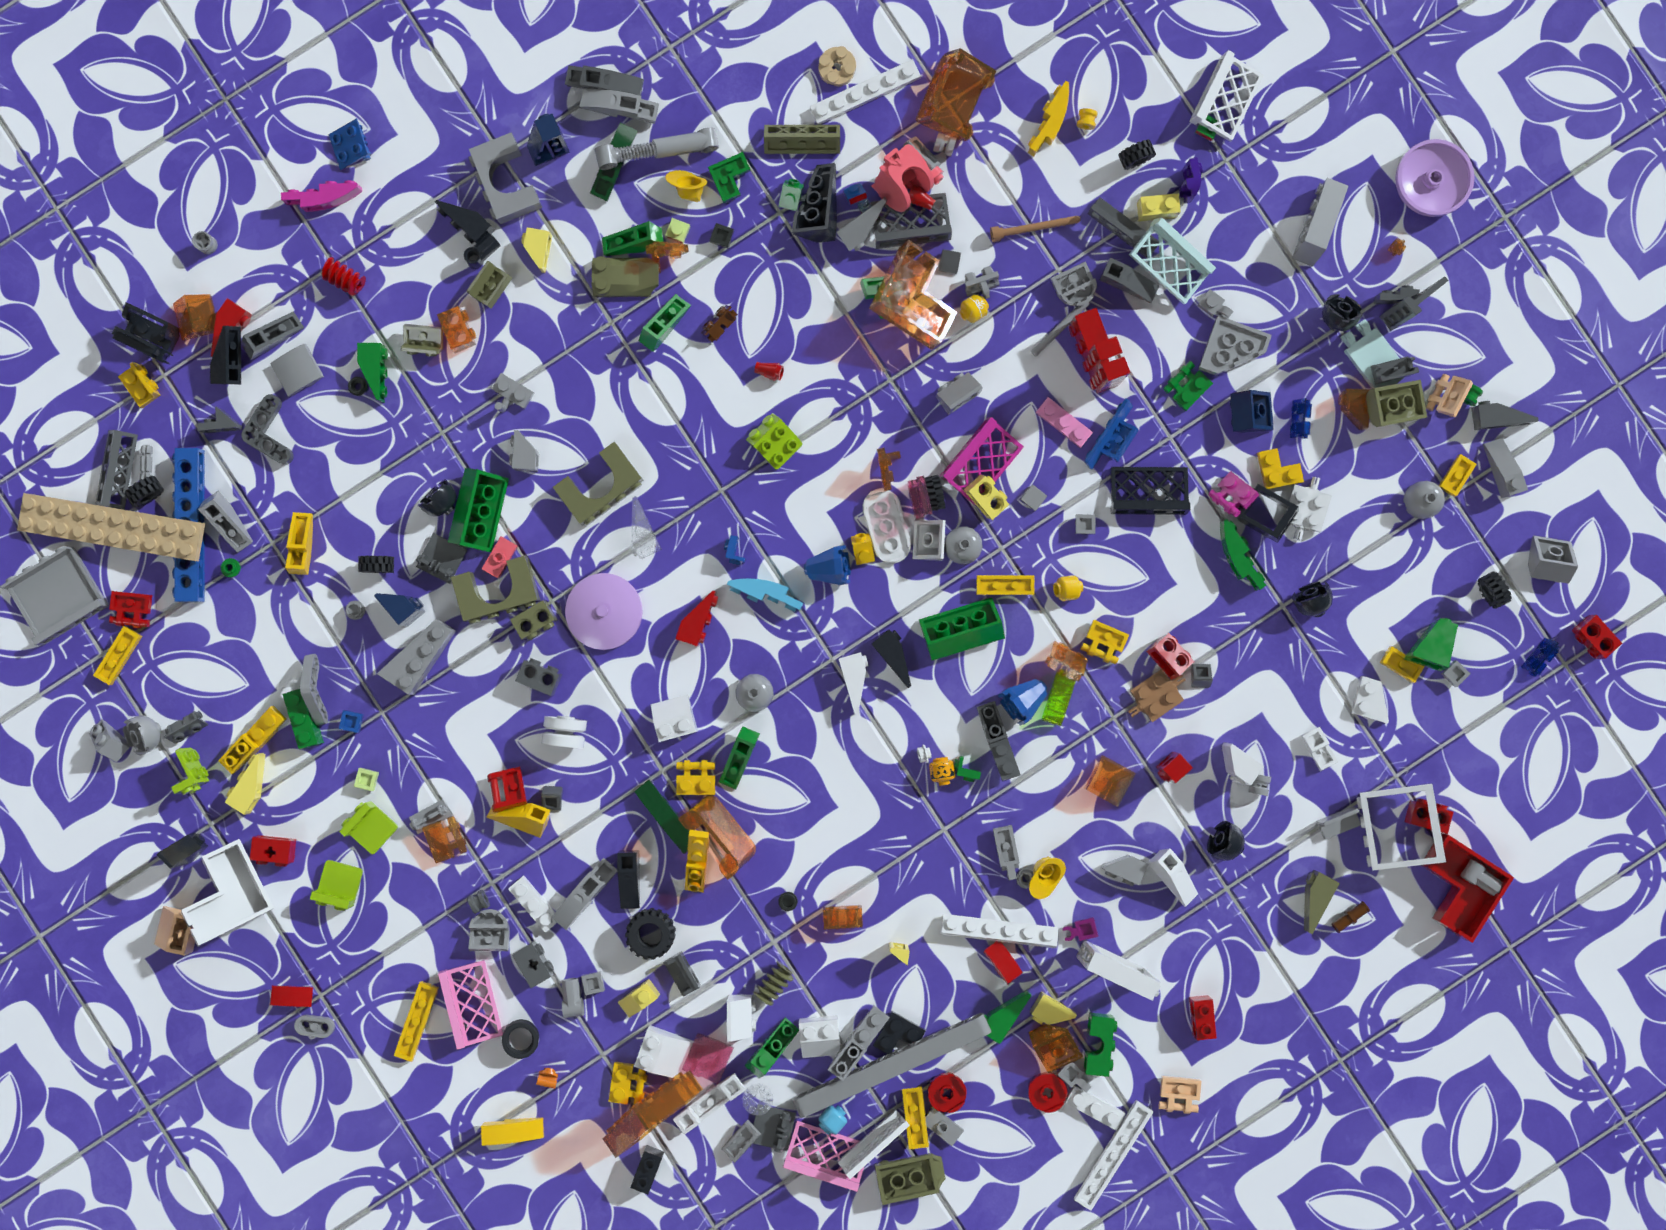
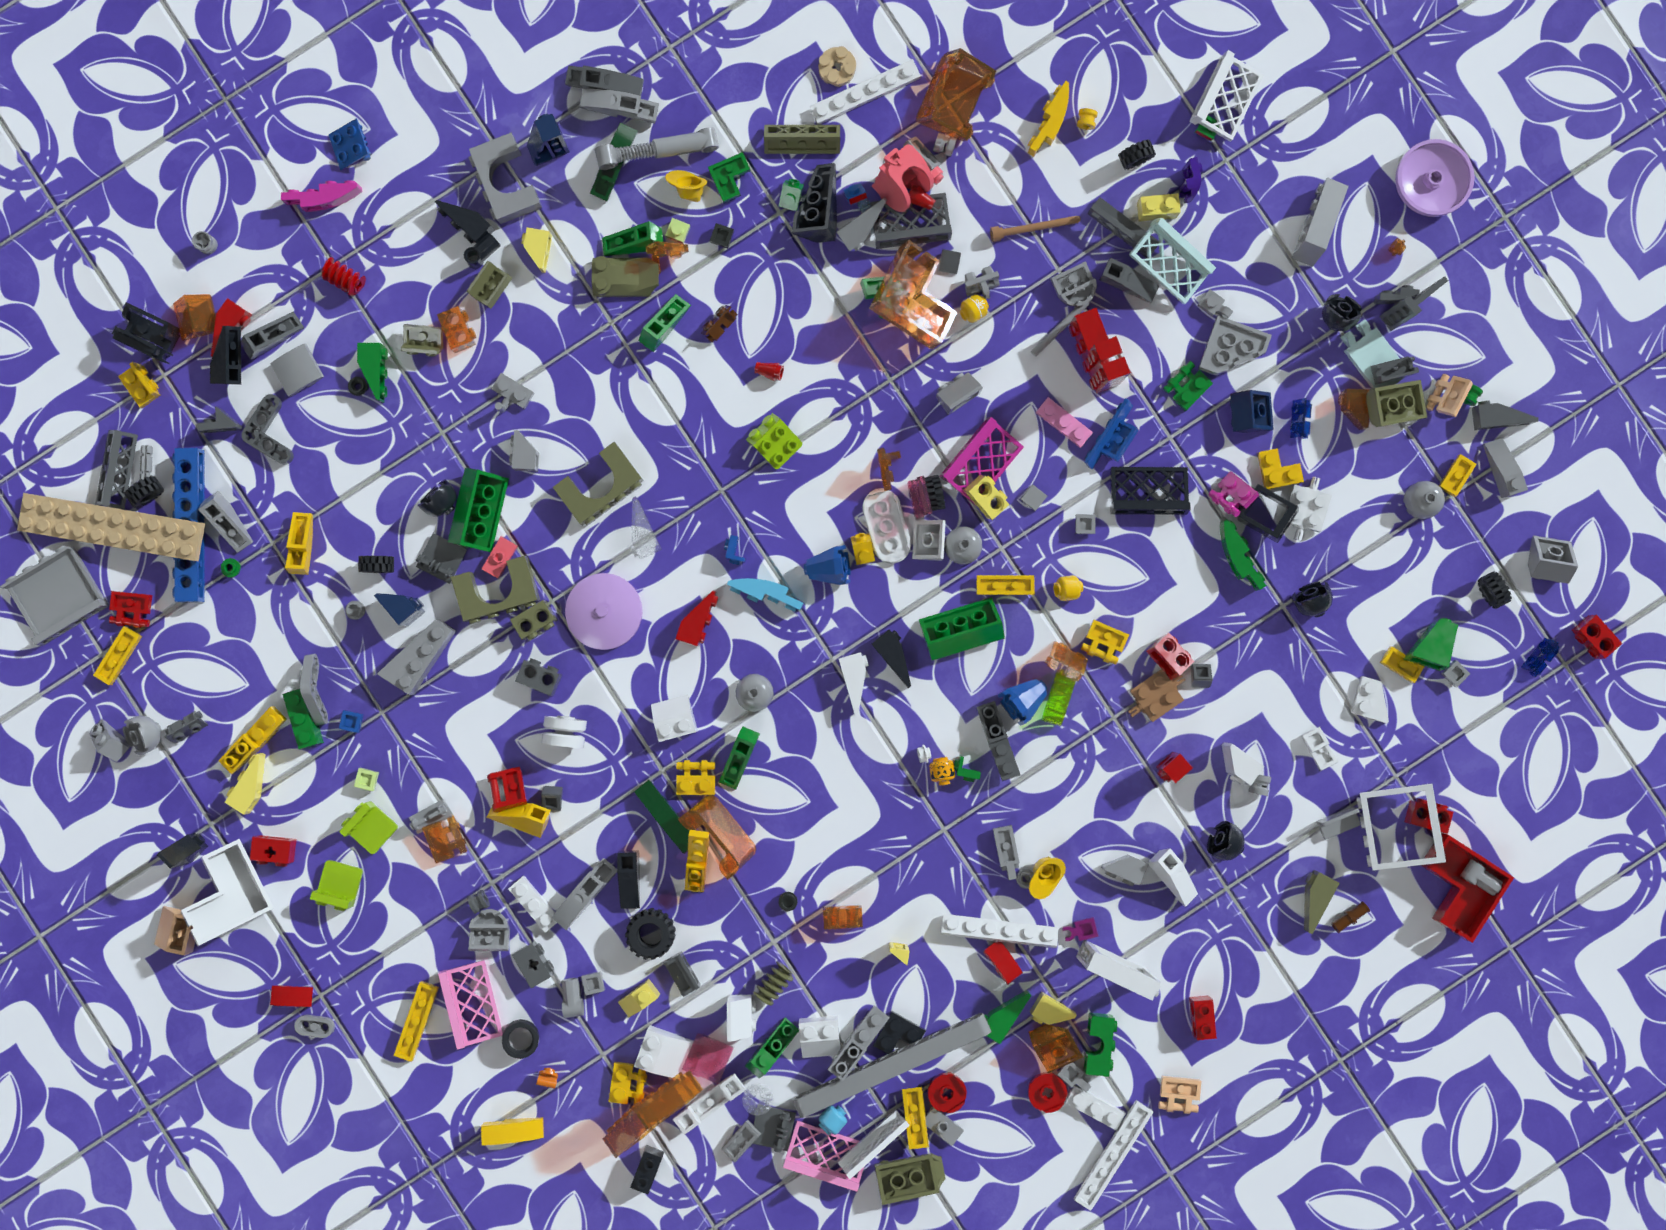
(195, 771): lime bracket -> none
(1109, 780): clear orange slope -> none

